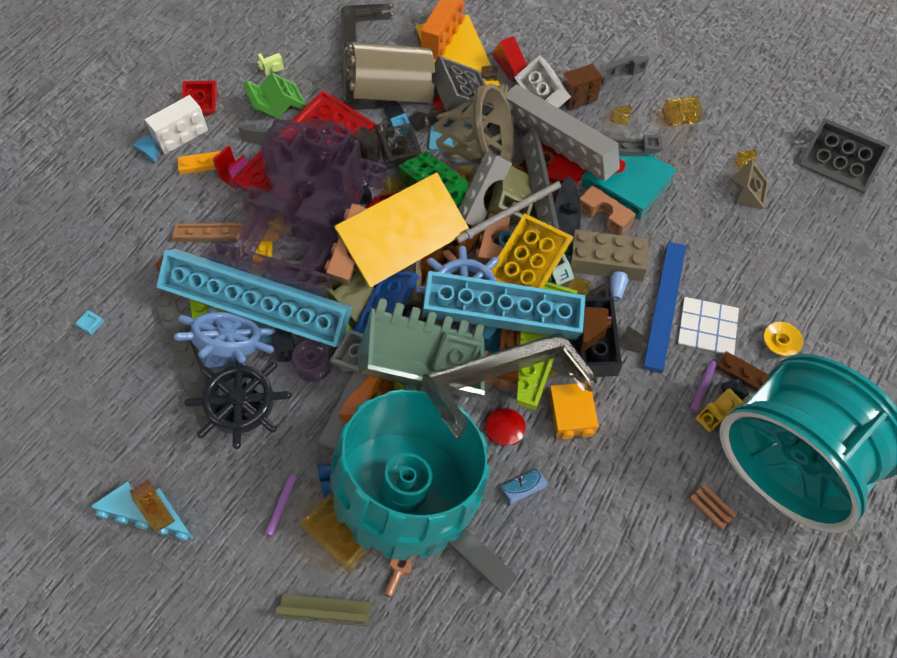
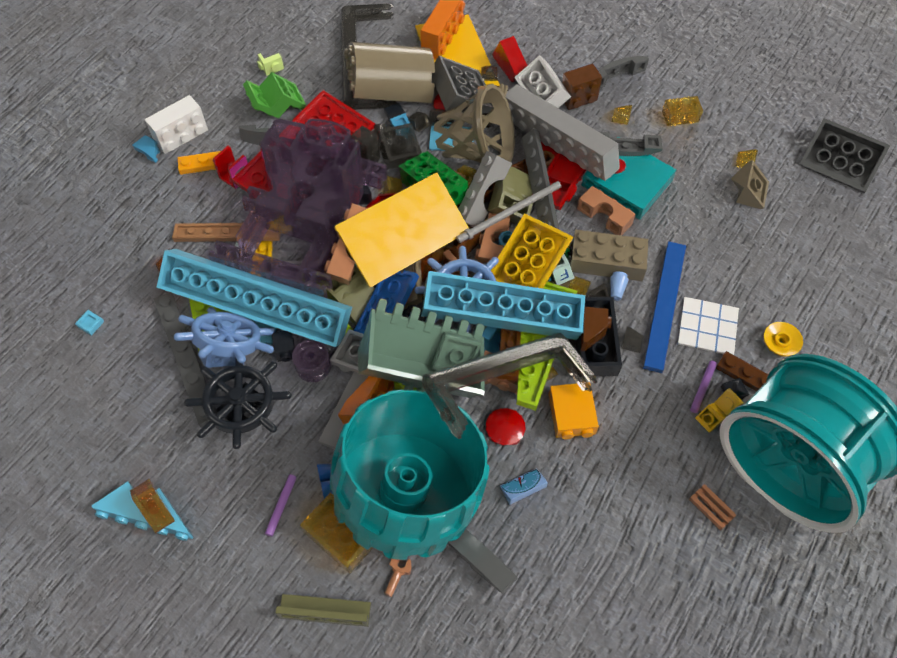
(204, 94): red slope -> none
(568, 207): black shield -> none

